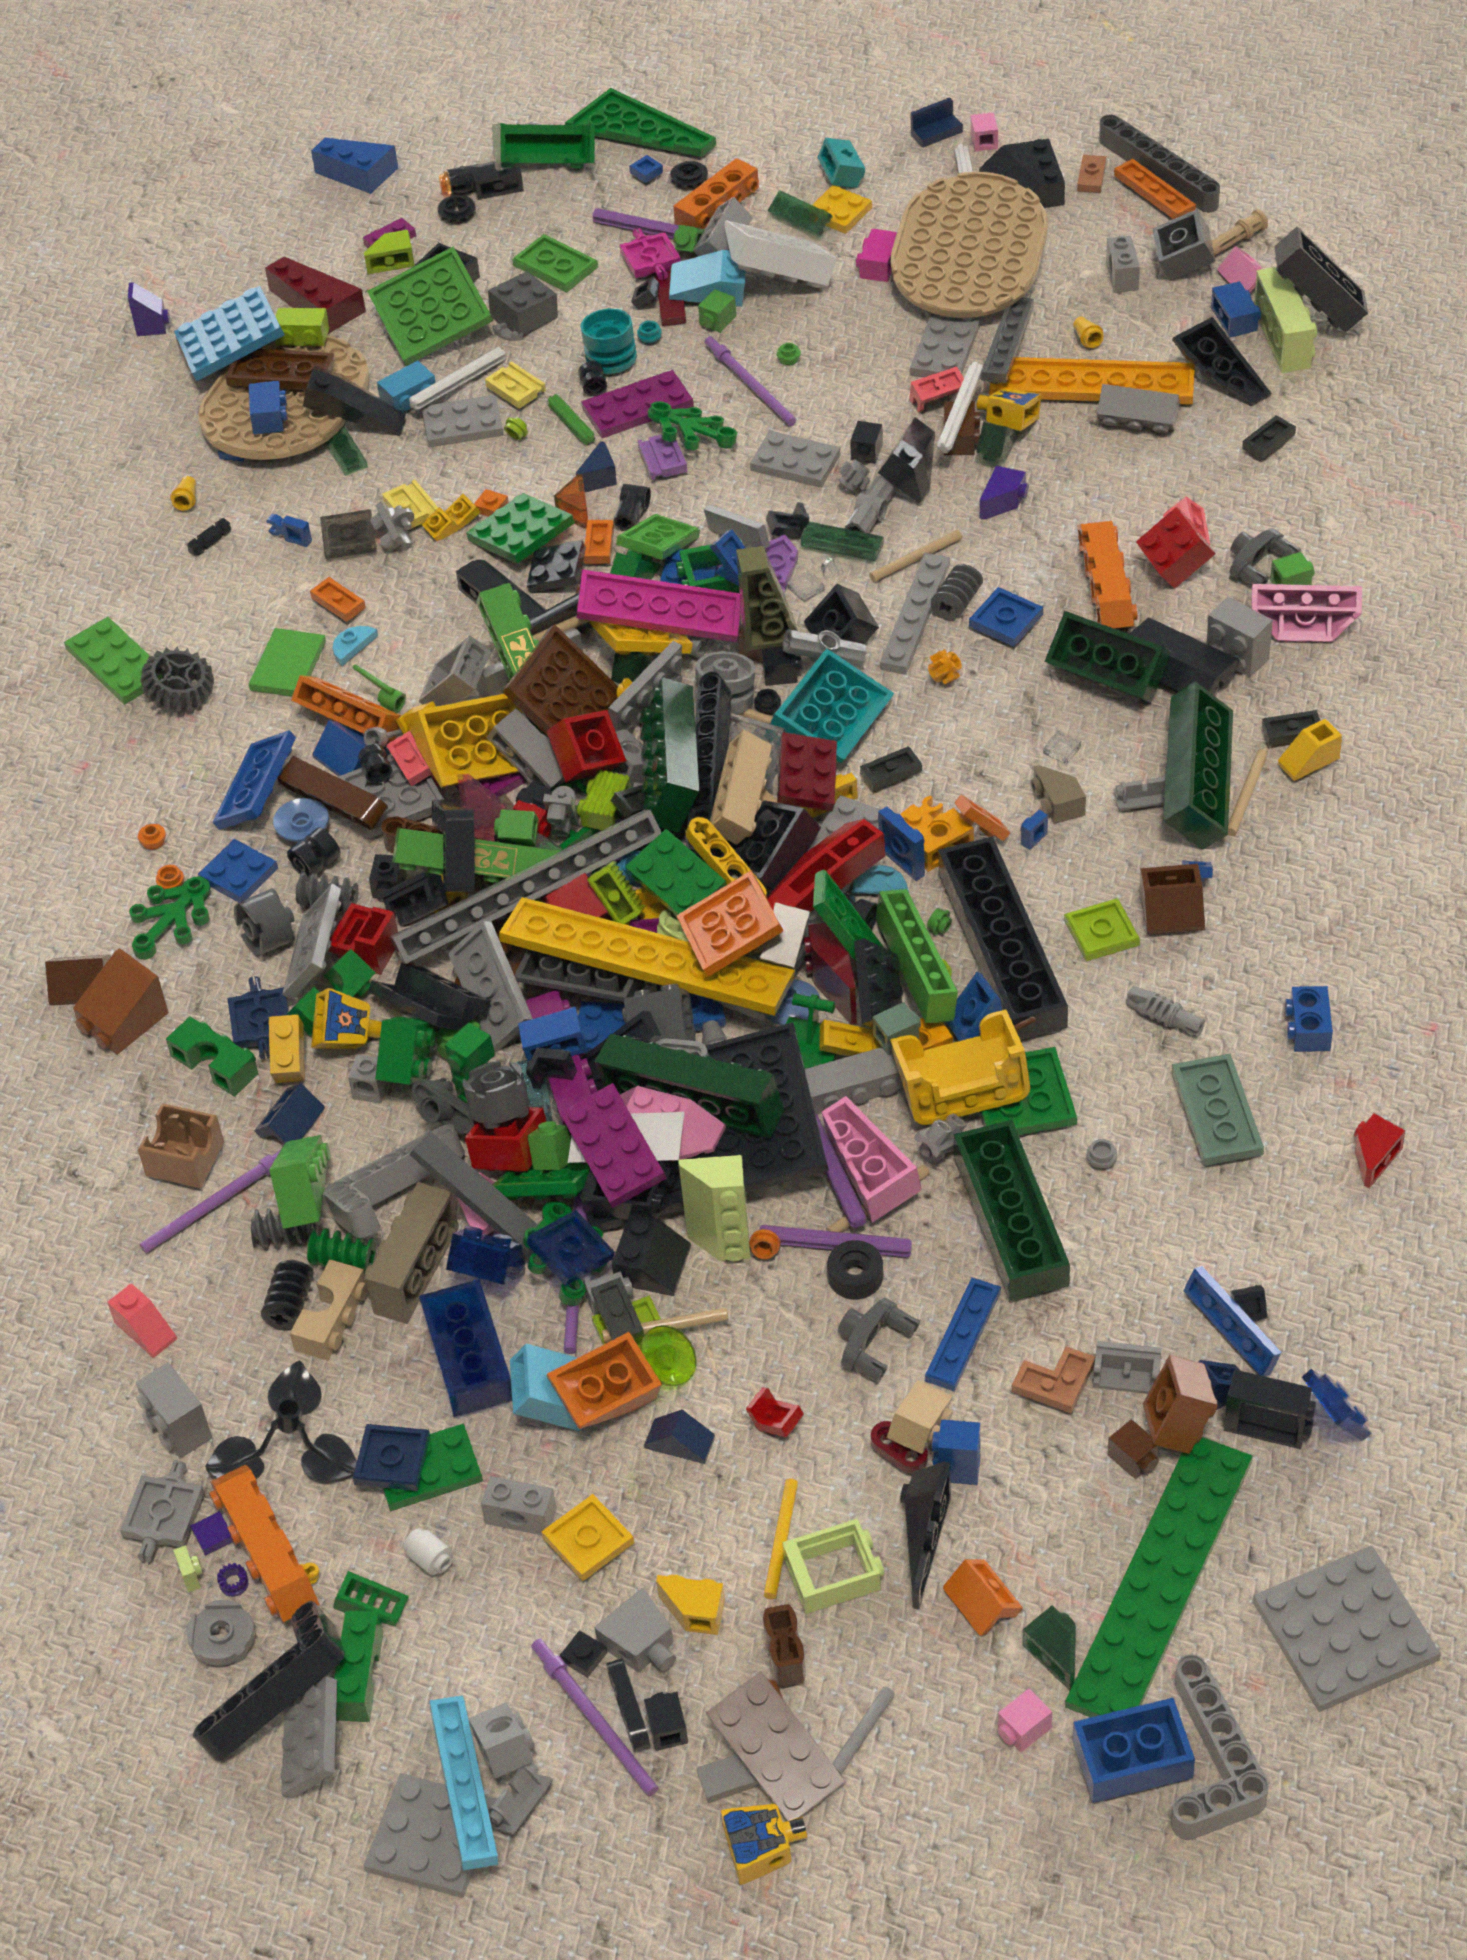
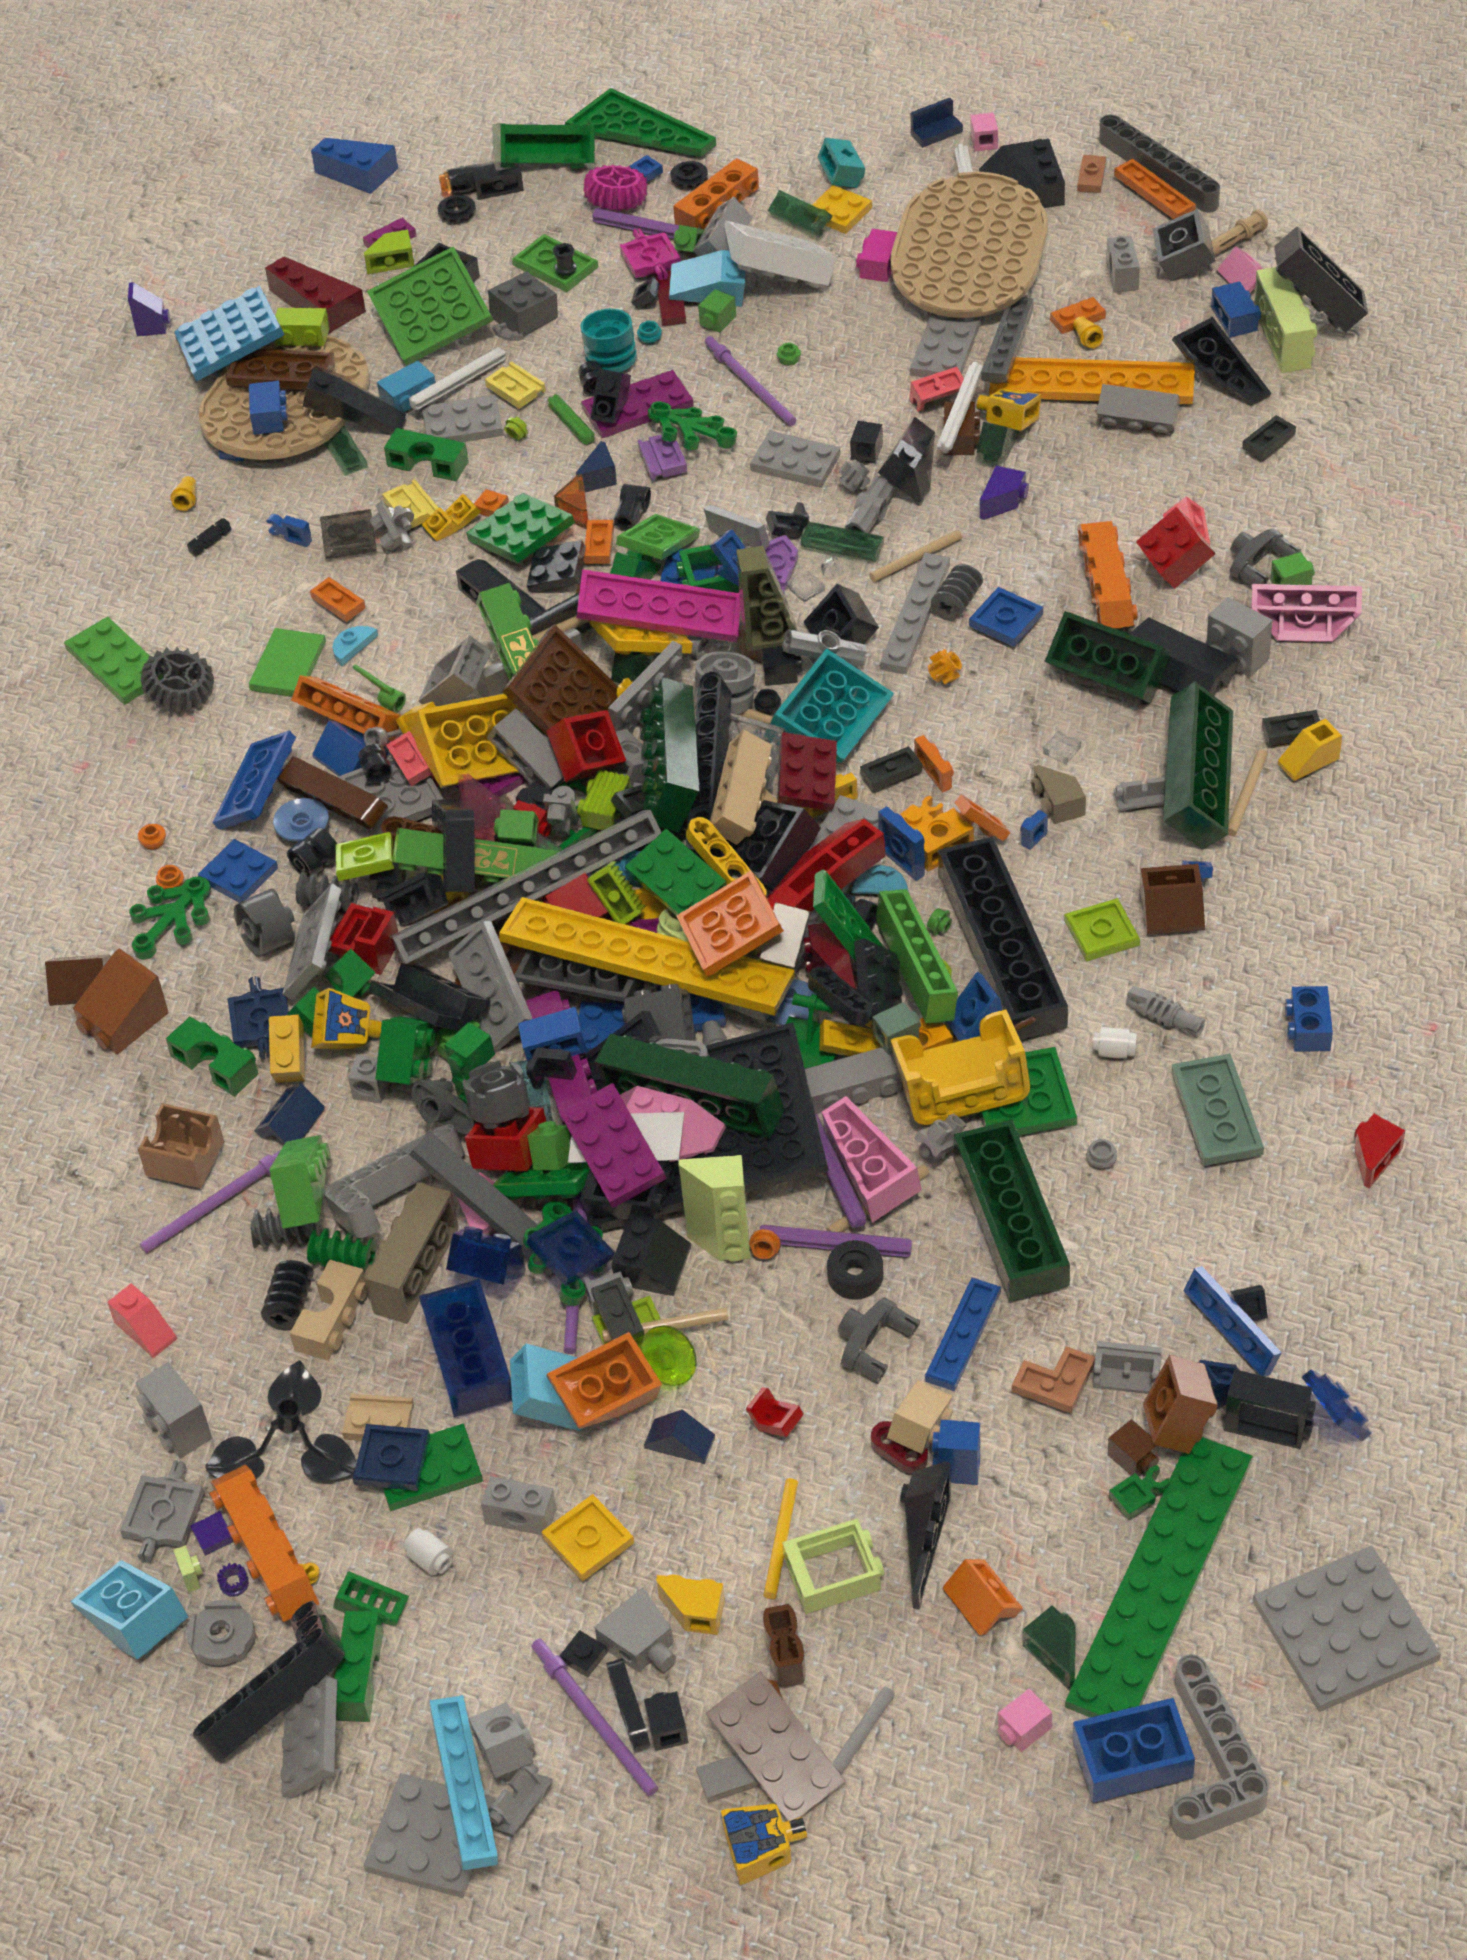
(131, 1608): none -> medium azure slope
(364, 856): none -> lime tile
(375, 1410): none -> tan plate
(409, 447): none -> green arch
(564, 257): none -> black bush
(610, 395): none -> black slope
(615, 187): none -> dark pink gear
(840, 996): none -> black beam
(933, 764): none -> orange plate
(1065, 317): none -> orange plate
(1115, 1043): none -> white brick
(1136, 1495): none -> green plate

